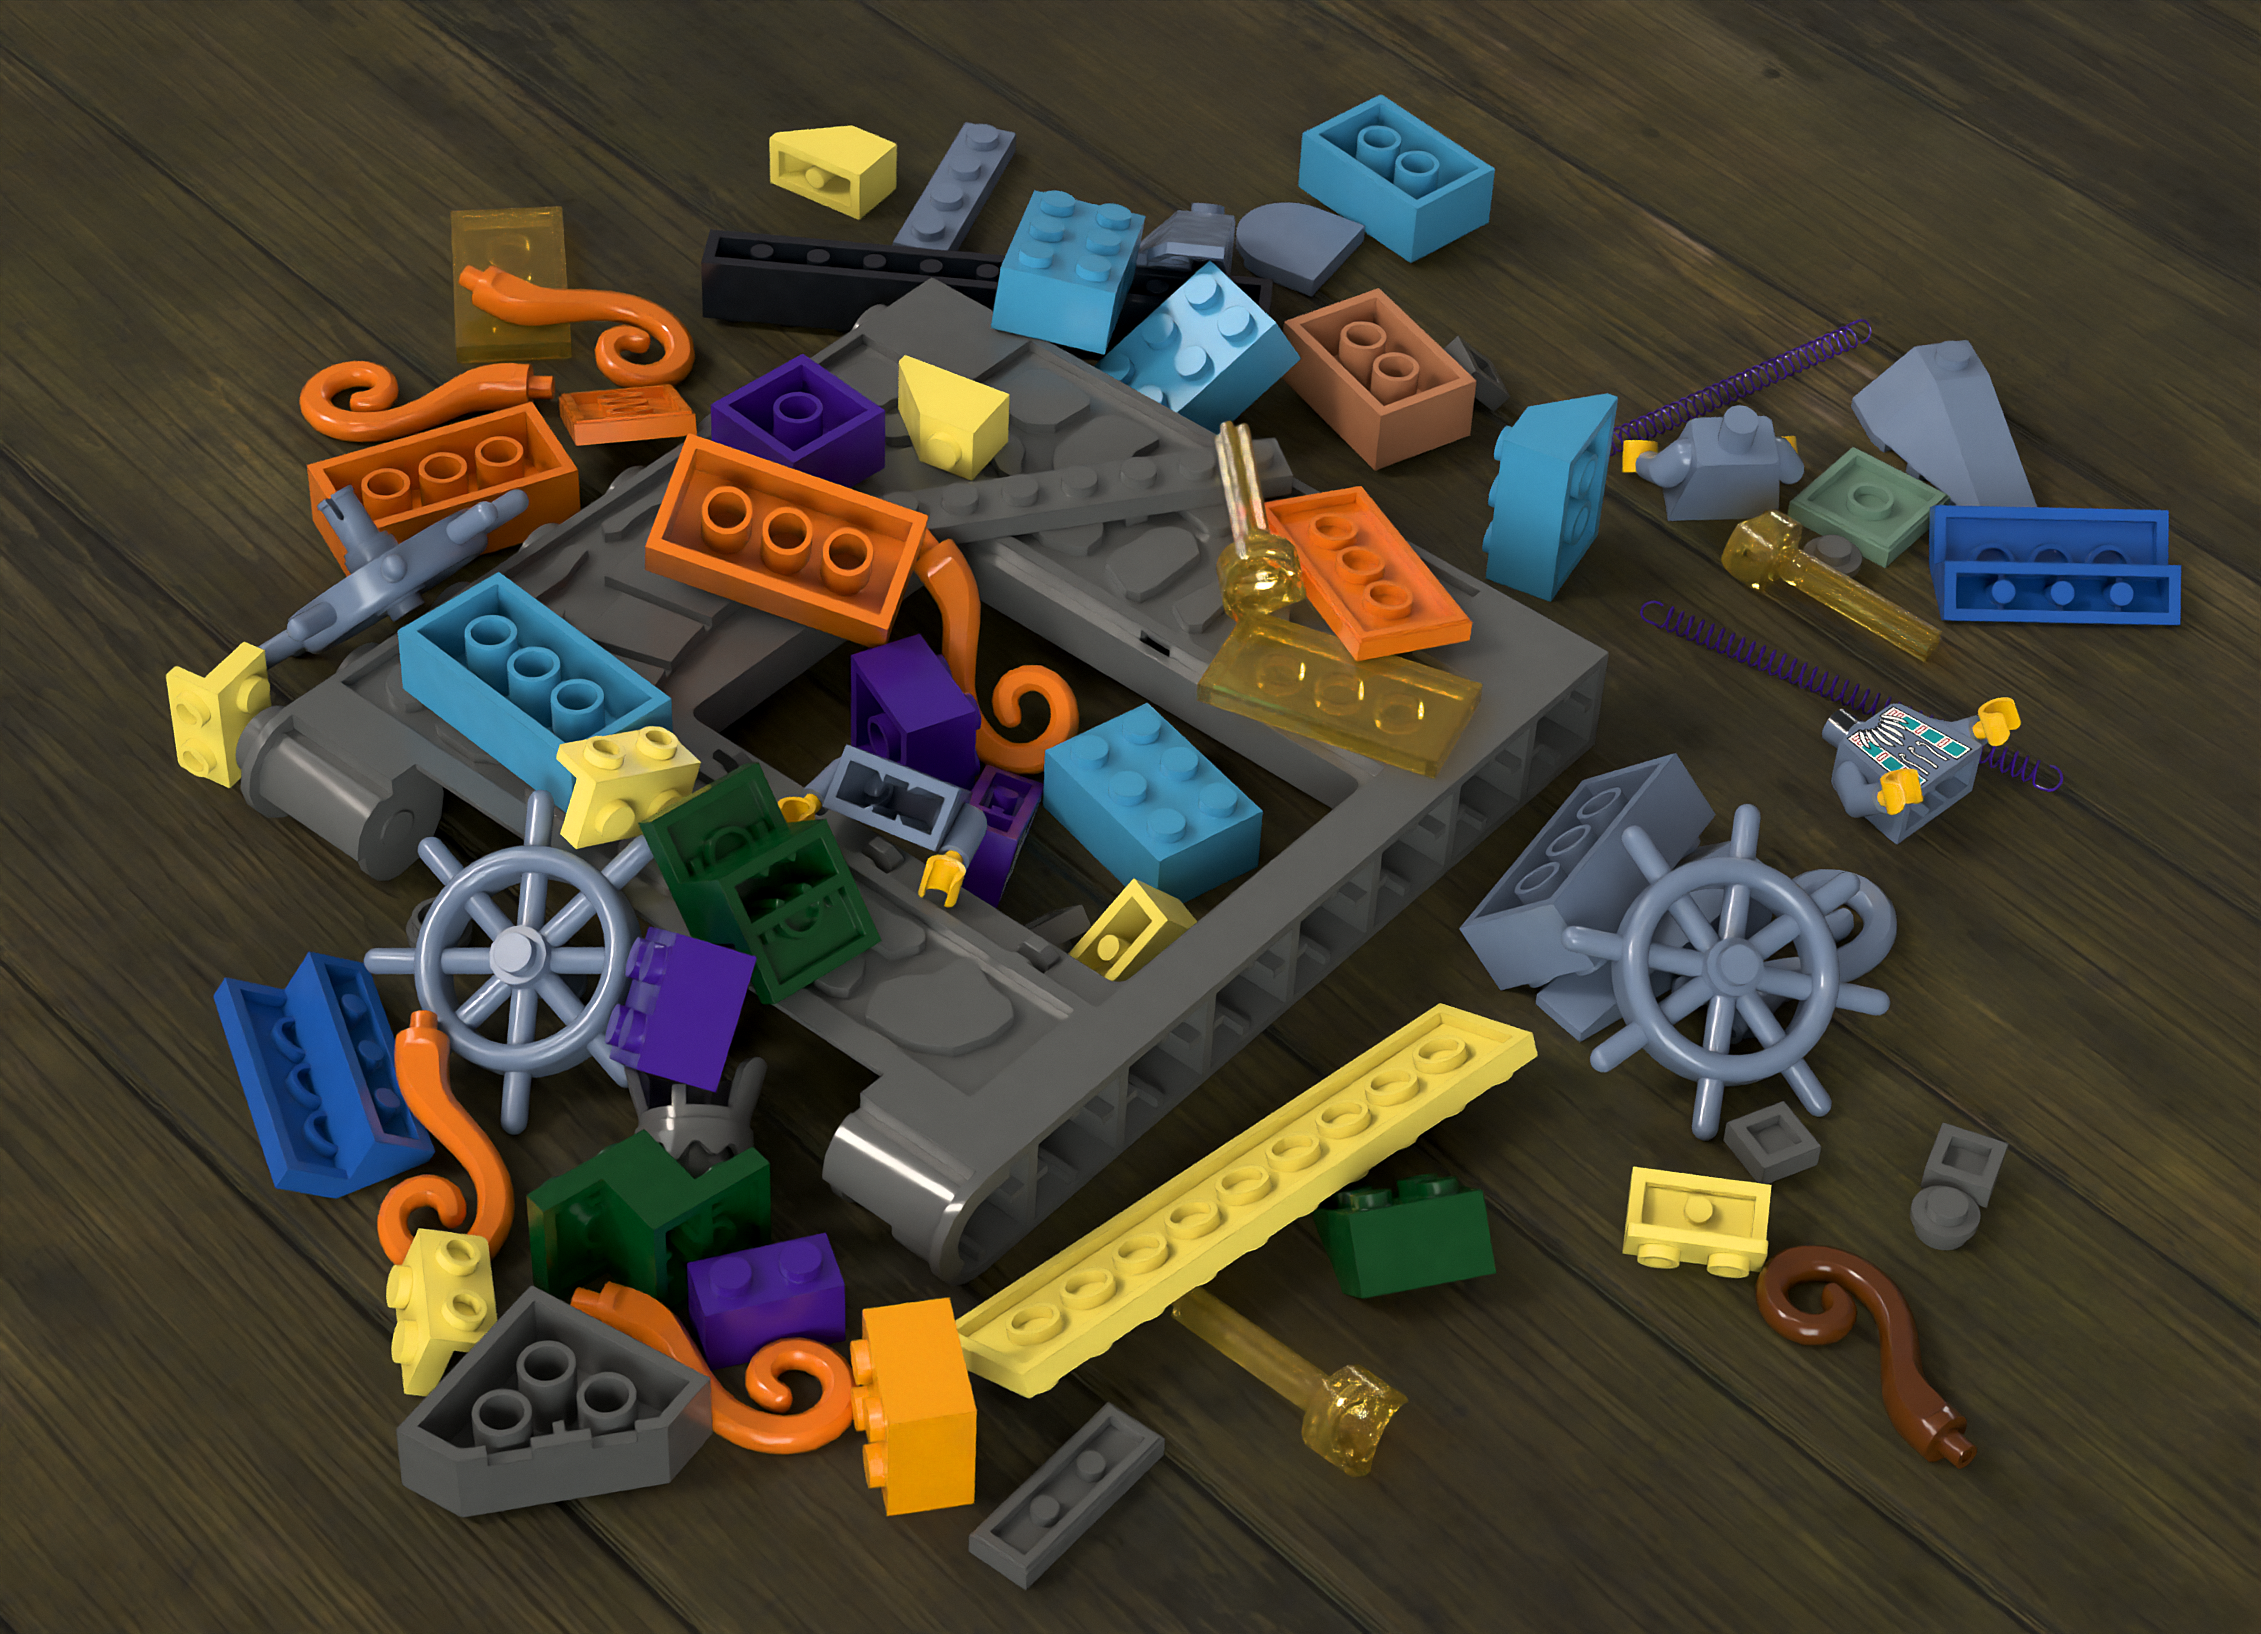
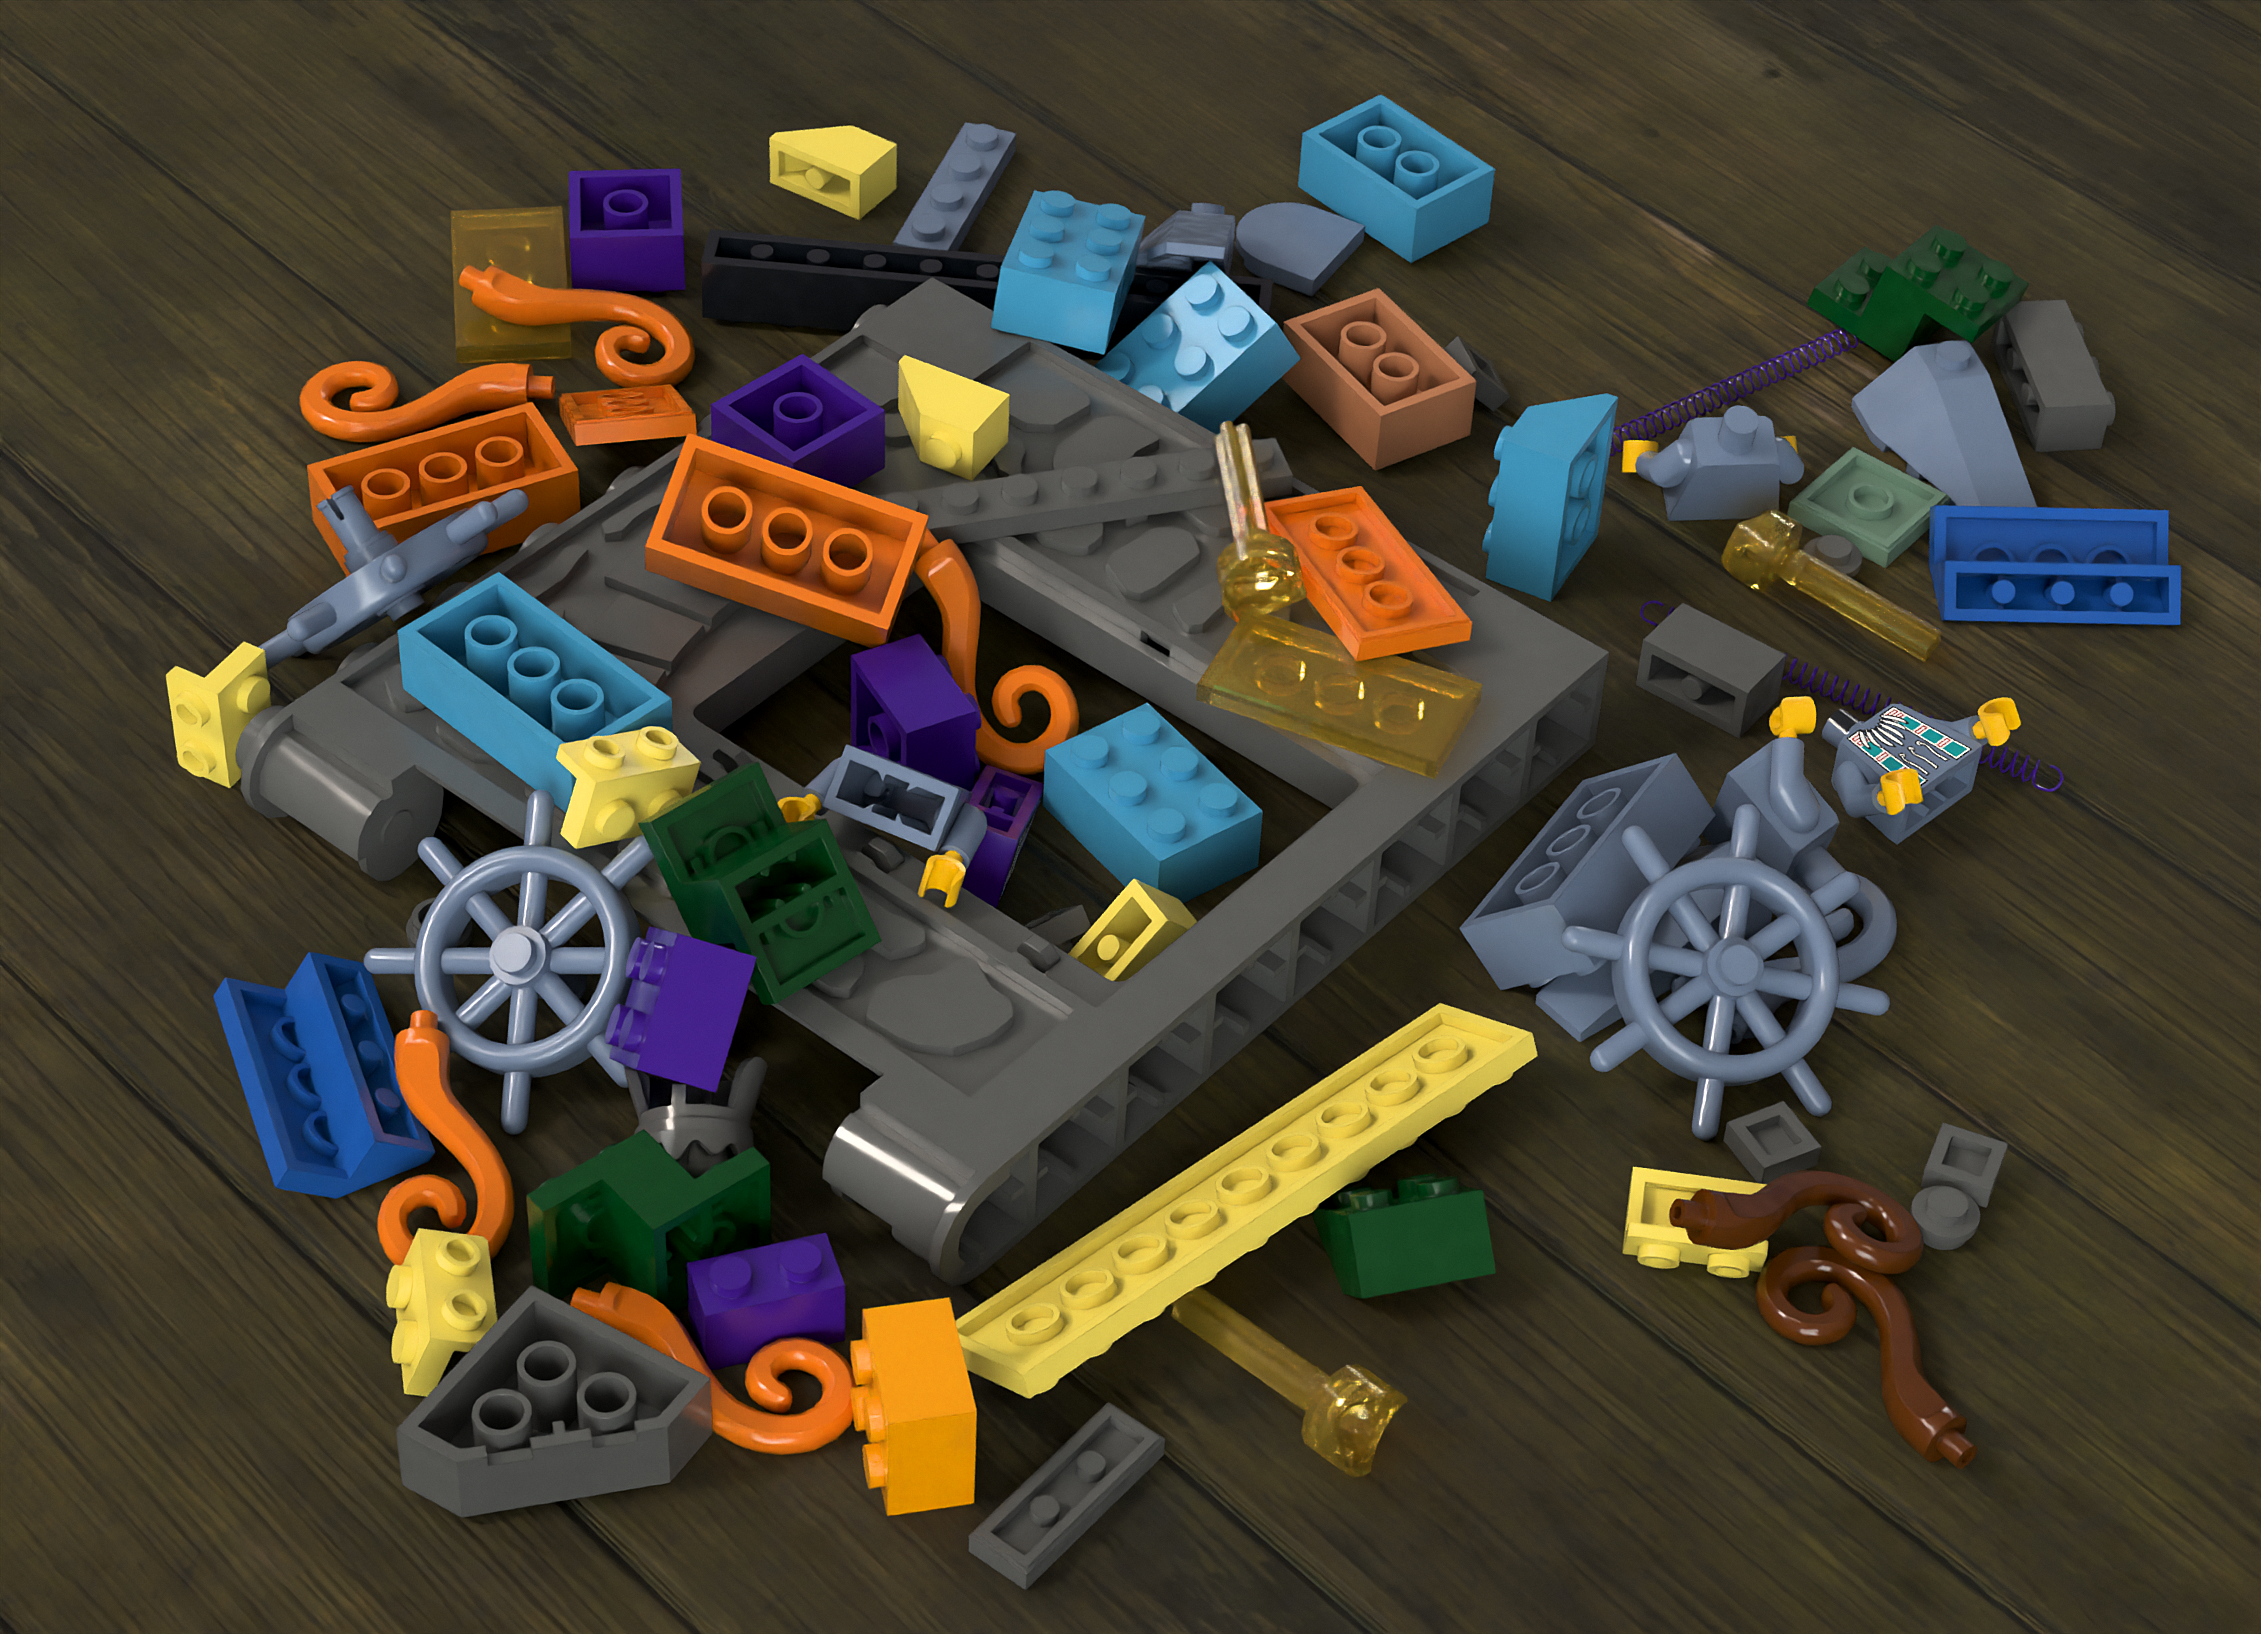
(626, 230): none -> dark purple brick
(1710, 670): none -> dark grey brick
(1745, 1220): none -> reddish brown plant
(1794, 816): none -> sand blue torso
(1917, 293): none -> dark green bracket
(2052, 377): none -> dark grey brick

